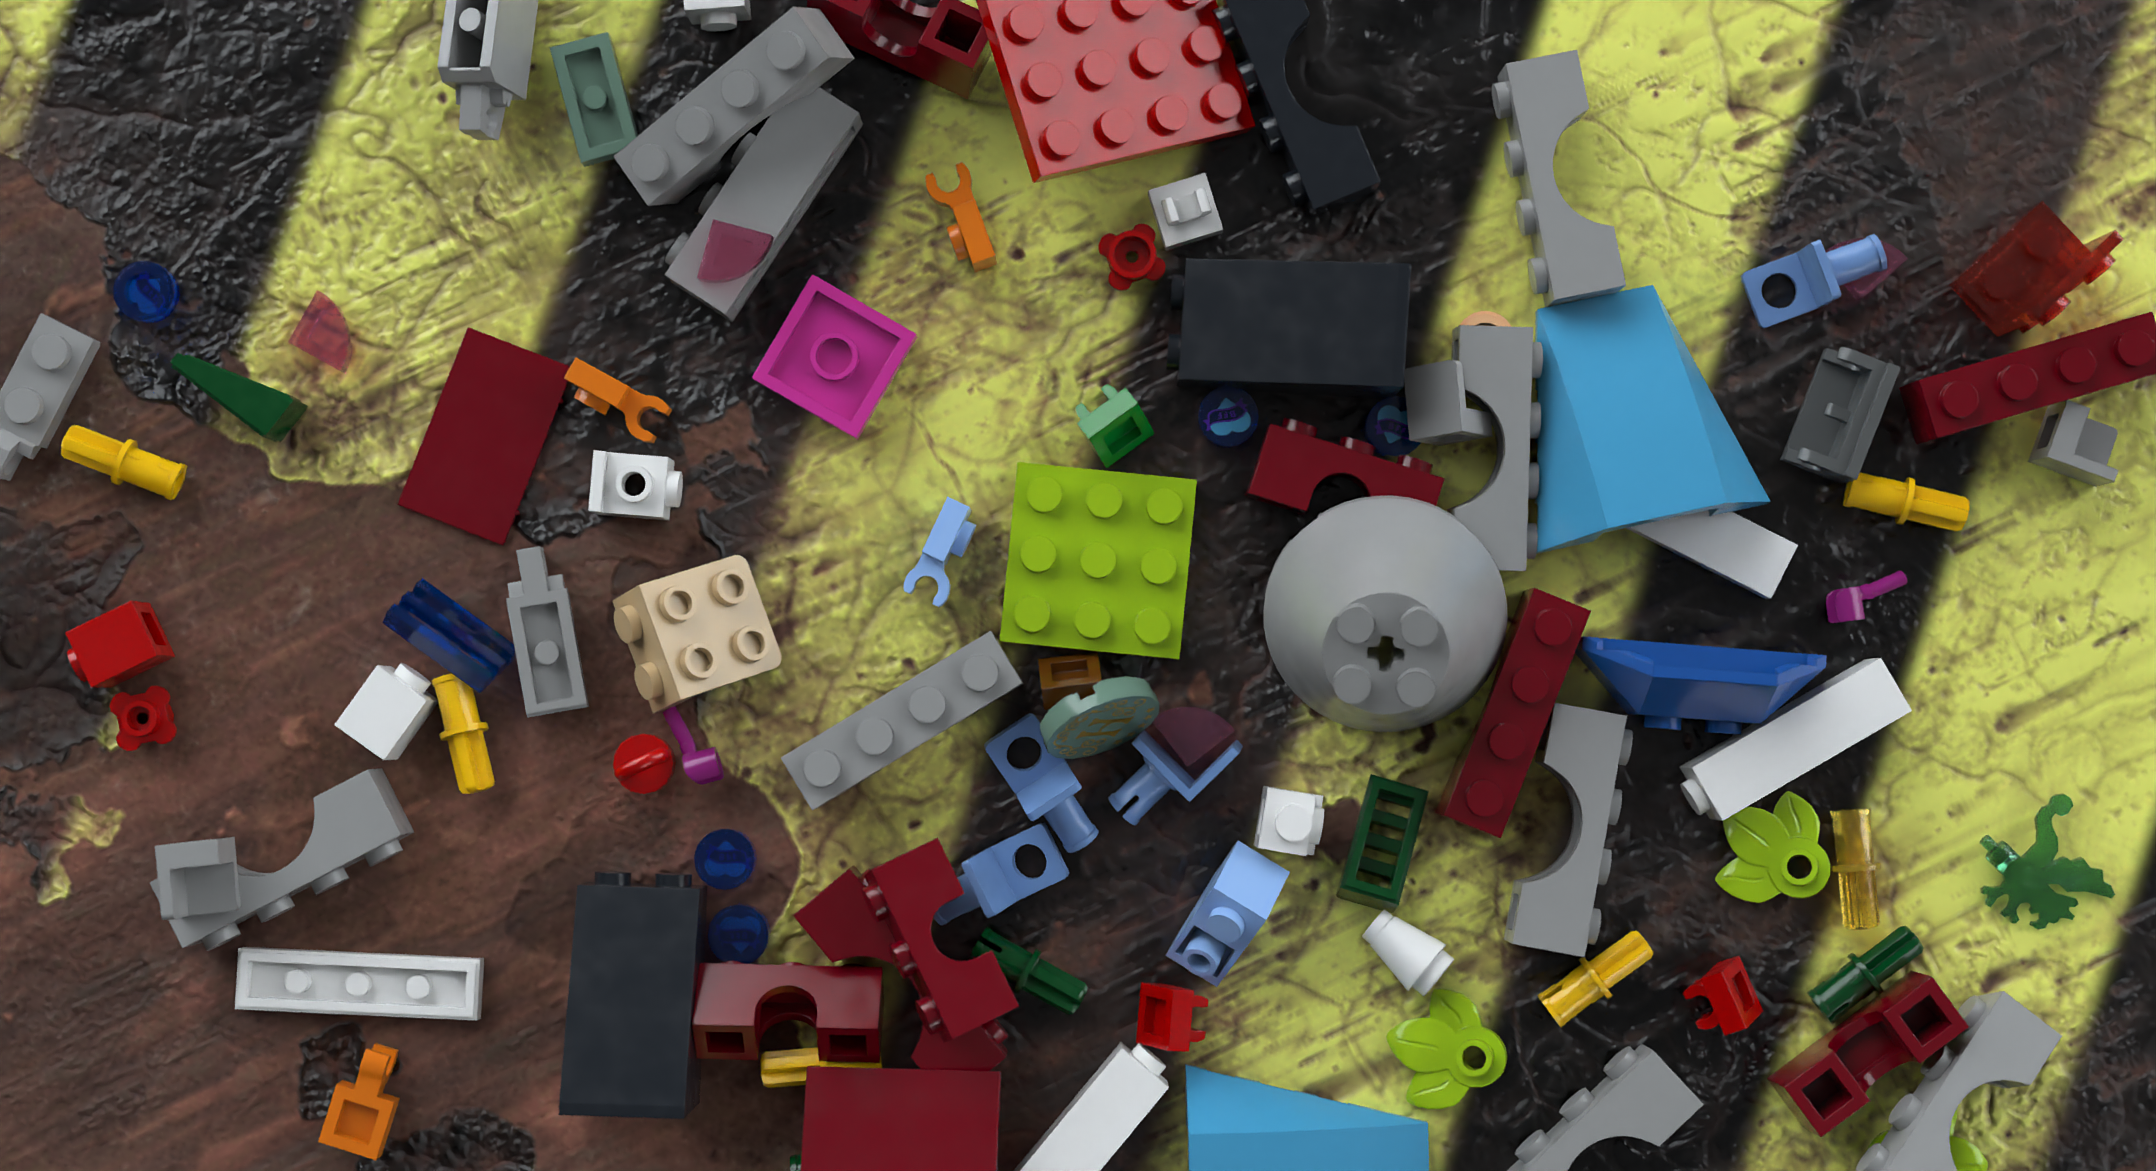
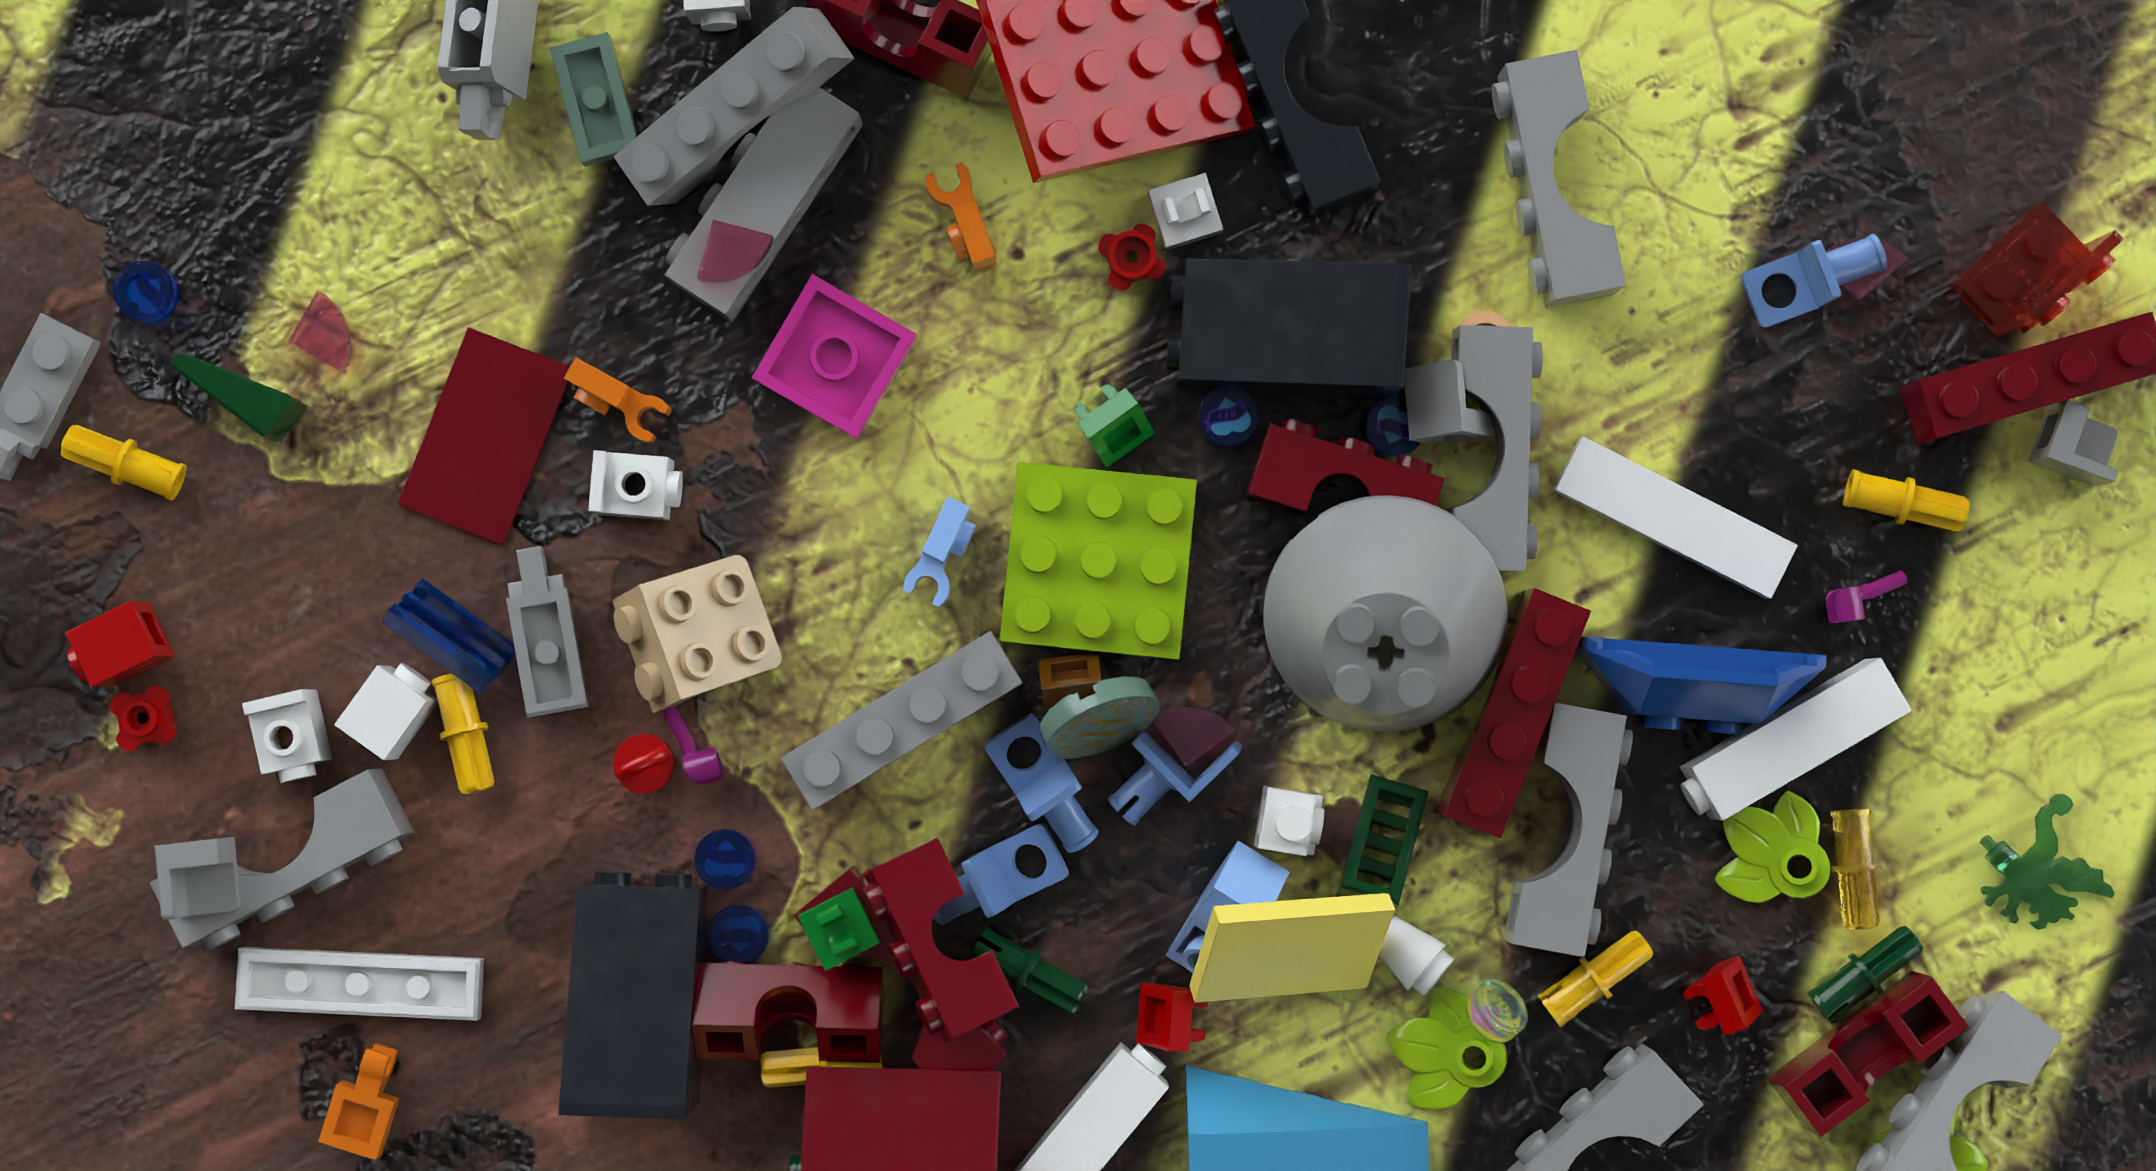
(303, 716): none -> white brick
(839, 928): none -> green tile
(1291, 947): none -> light yellow tile
(1496, 1011): none -> clear light blue tile
(1627, 424): dark azure wedge -> none
(1840, 414): dark grey hinge -> none

